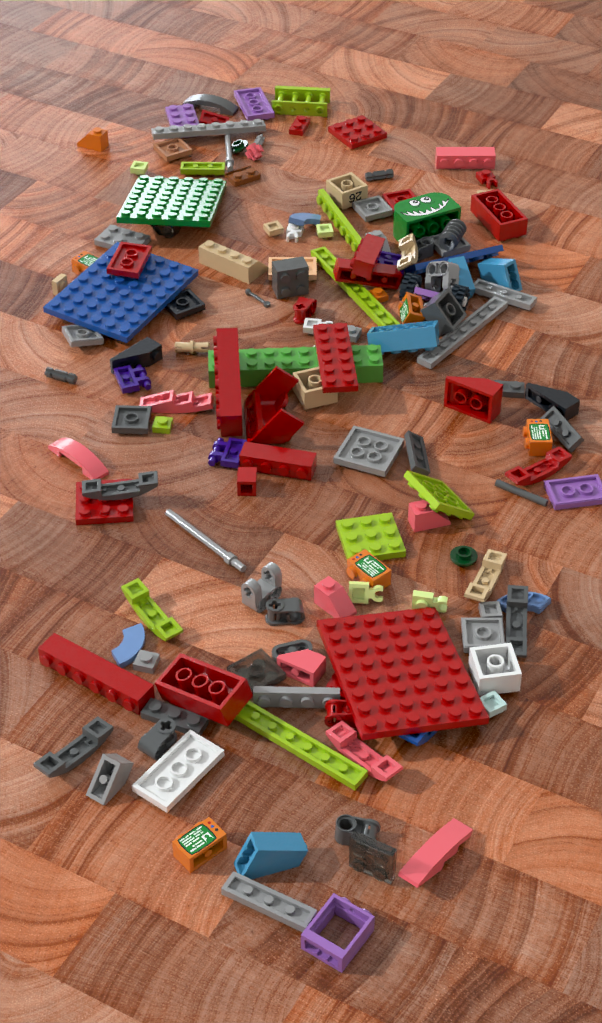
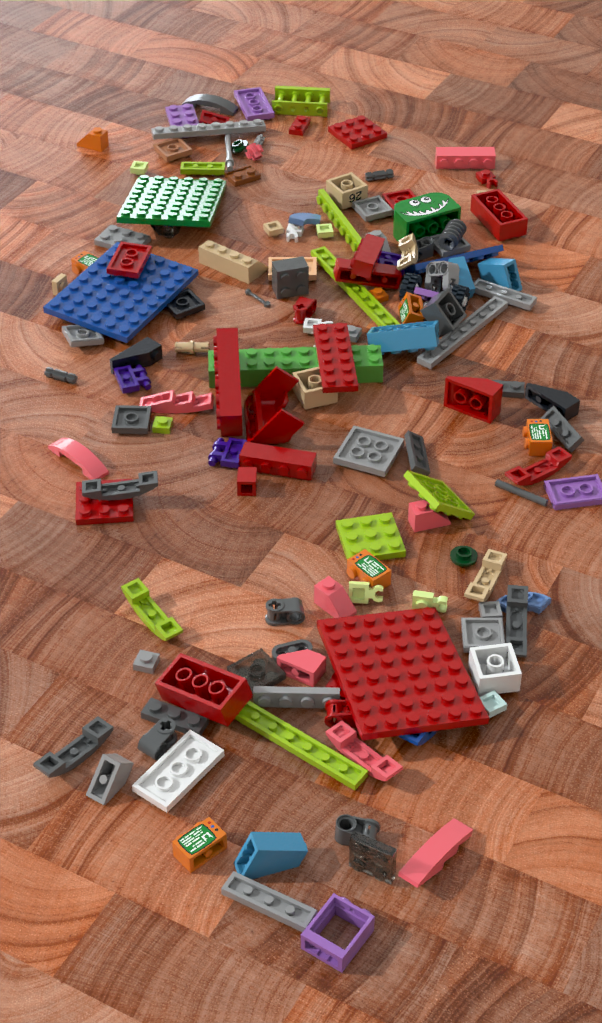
(96, 673): red brick -> none
(131, 645): medium blue tile -> none
(229, 557): light grey bar -> none
(257, 593): light grey piece -> none

